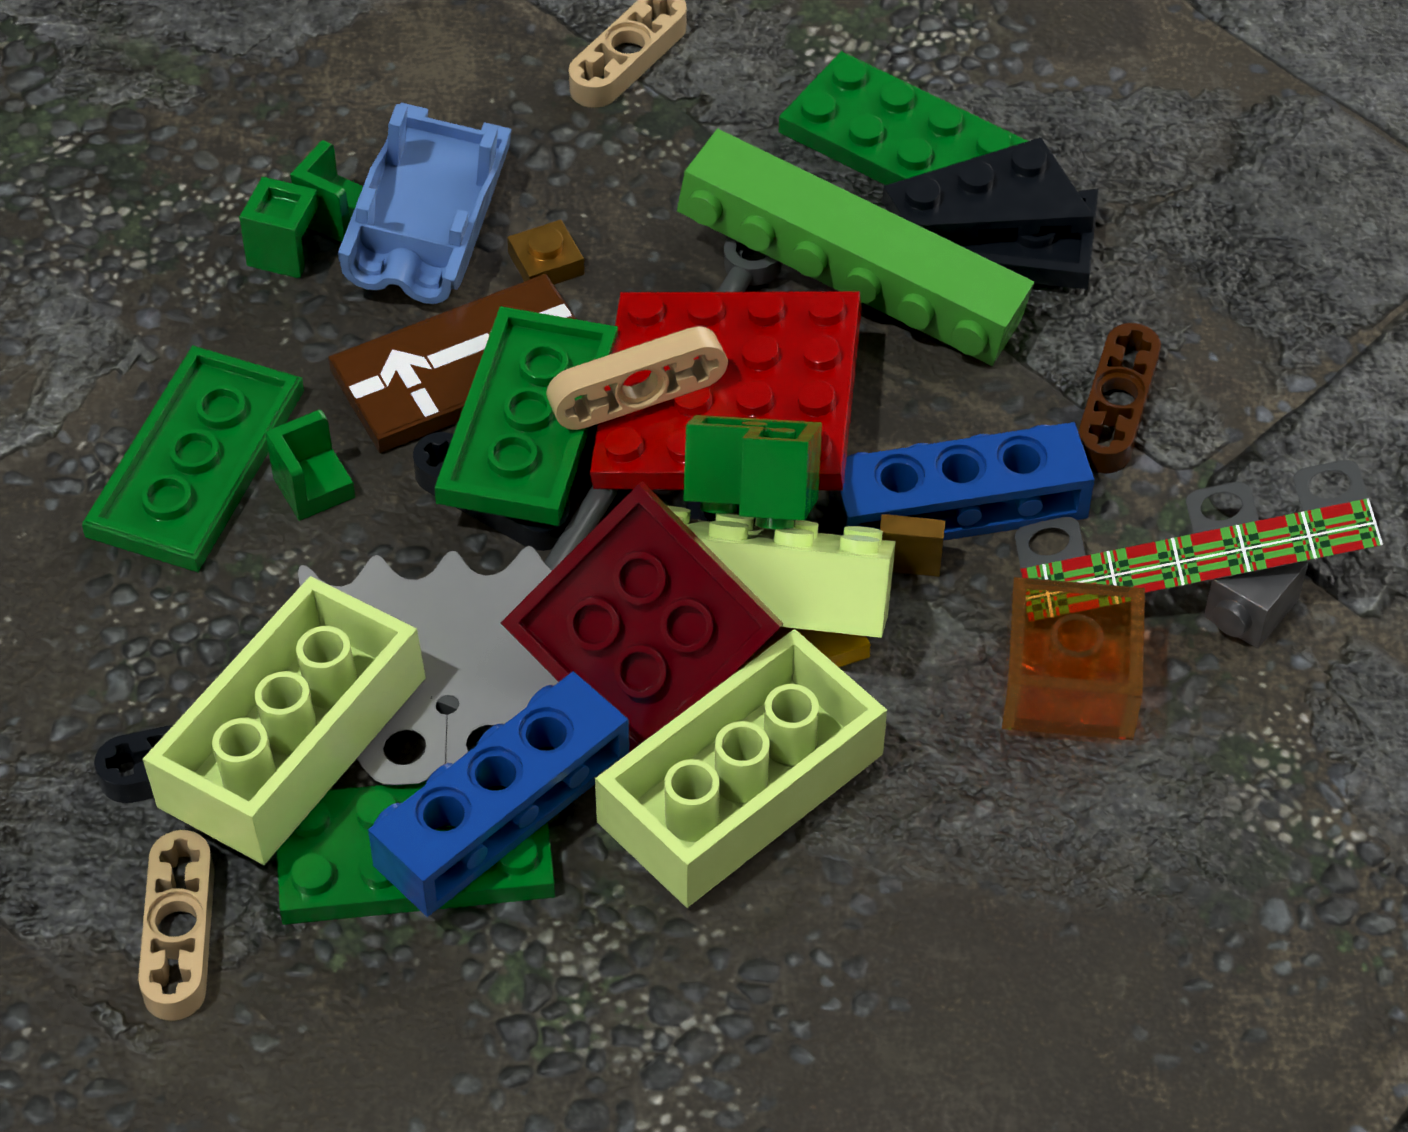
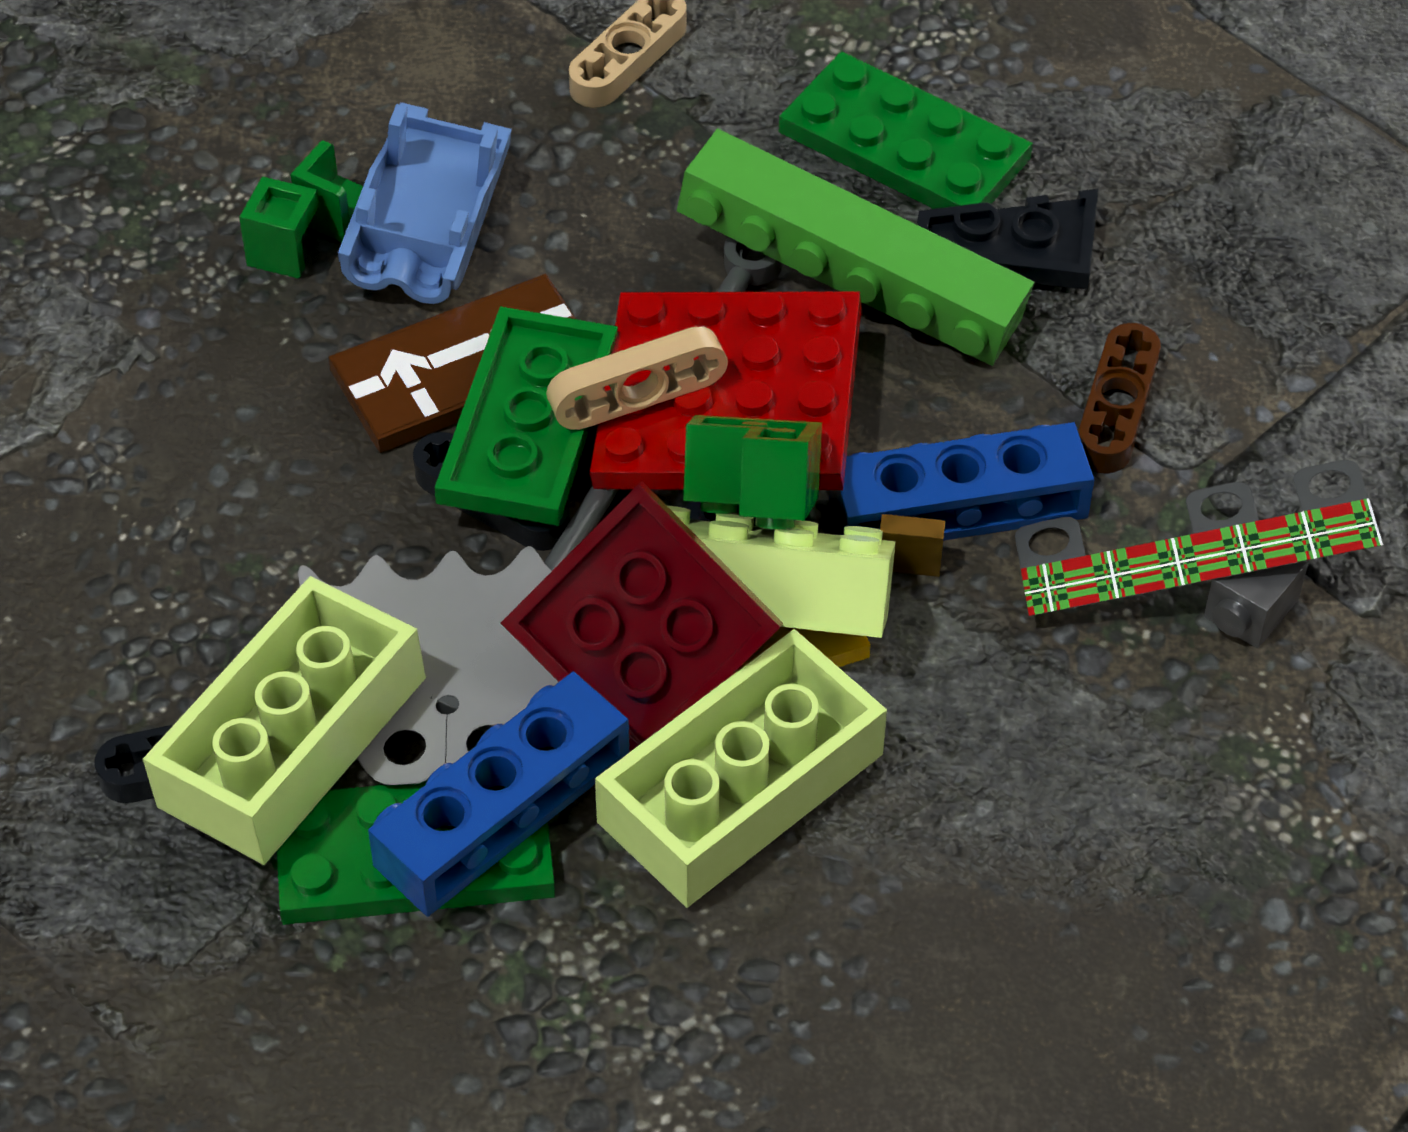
(189, 949): tan beam -> none
(193, 459): green tile -> none
(308, 466): green panel -> none
(547, 251): pearl gold plate -> none
(999, 190): black wing -> none
(1074, 658): clear orange brick -> none

